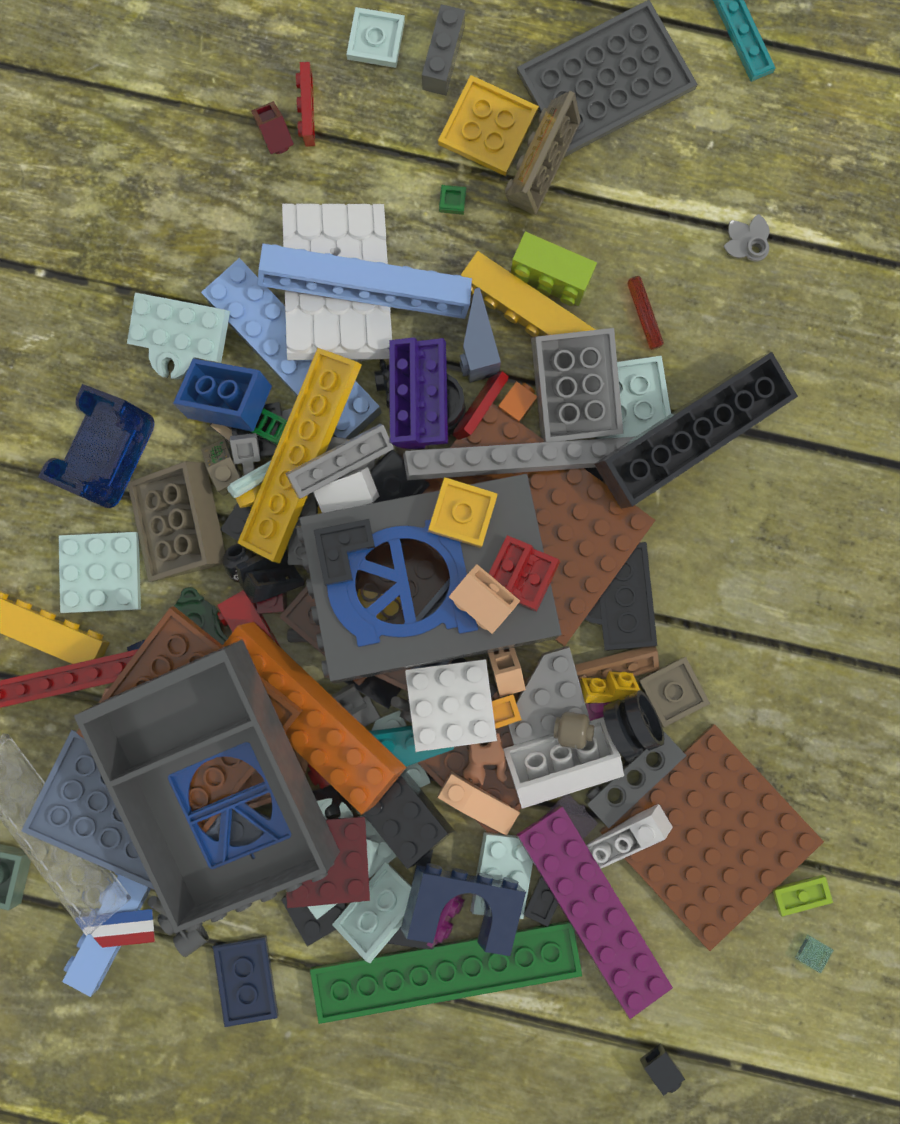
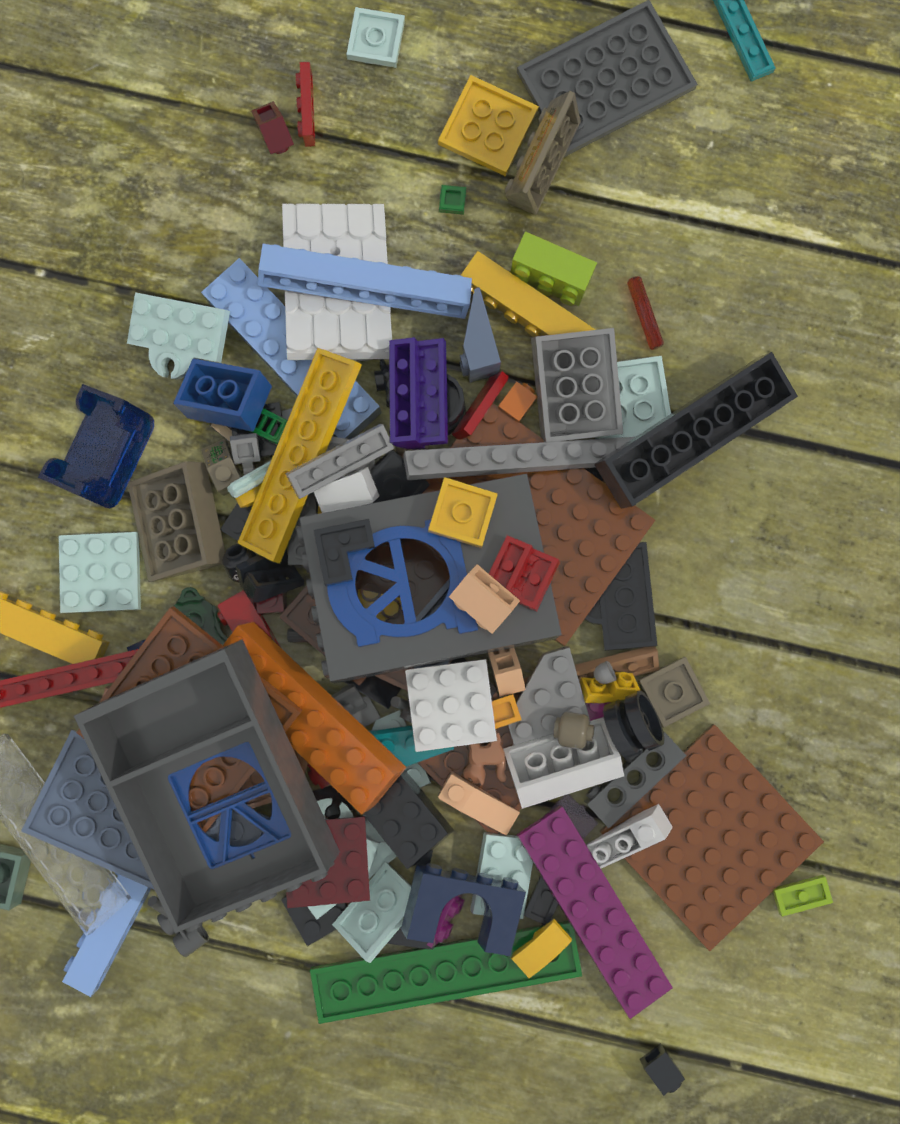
(126, 929): sticker -> none
(245, 981): dark blue tile -> none
(443, 50): dark grey brick -> none
(542, 949): none -> yellow slope
(604, 673): none -> light grey hinge
(746, 236): light grey plate -> none
(814, 953): clear light blue tile -> none

